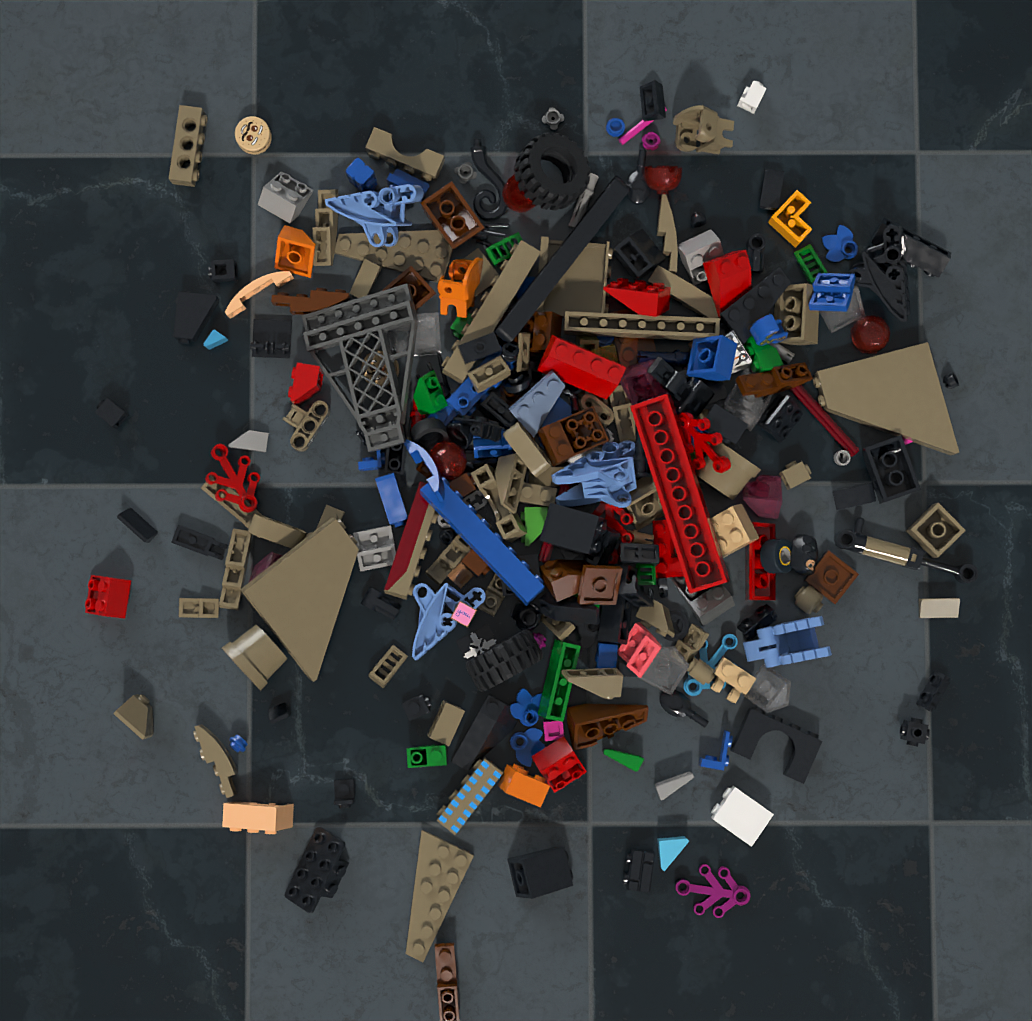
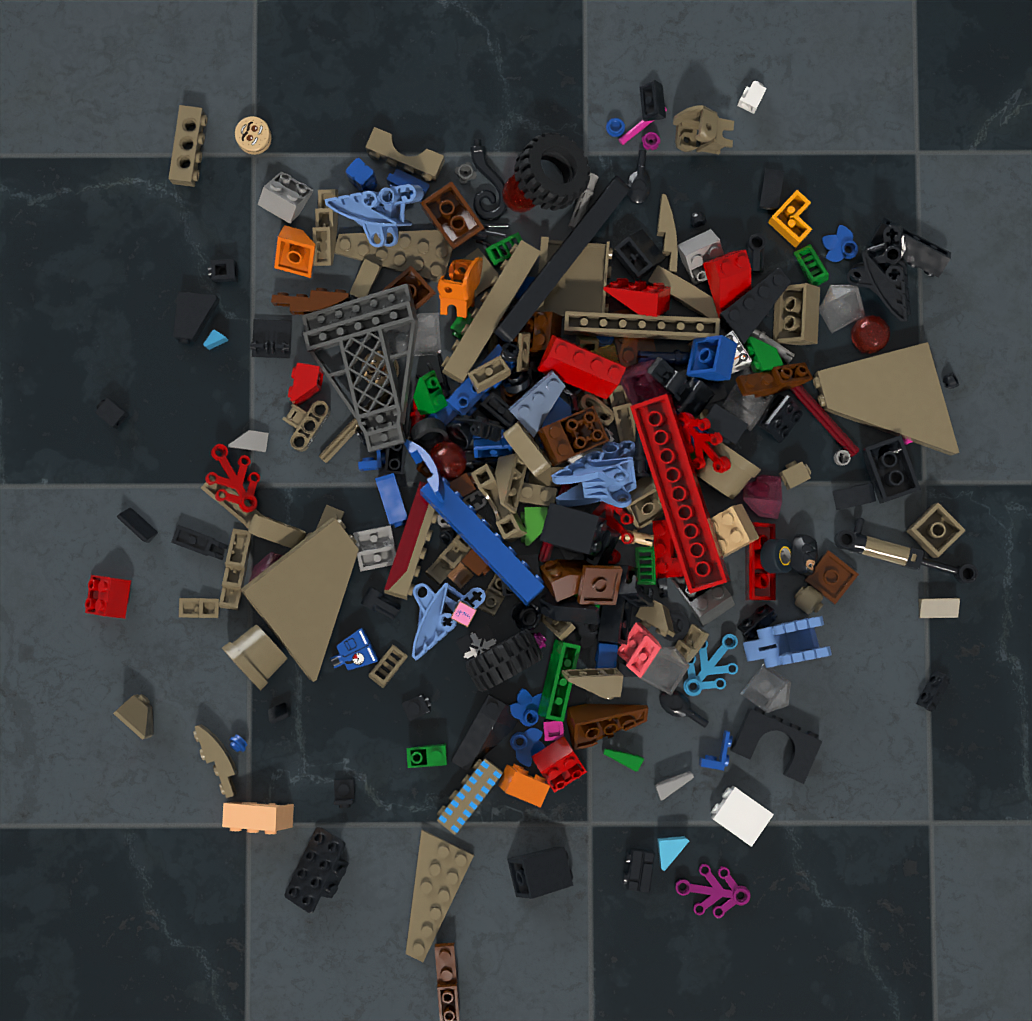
(236, 305): light nougat slope -> none
(347, 432): none -> dark tan axle
(355, 651): none -> blue torso
(446, 723): dark tan hinge -> none
(479, 348): black plate -> none
(552, 112): light grey plate -> none
(638, 553): black hinge -> none
(662, 178): clear red cylinder -> none
(700, 671): dark tan brick -> none
(734, 676): tan plate -> none
(768, 330): blue animal -> none
(832, 292): blue slope -> none
(907, 731): black brick -> none

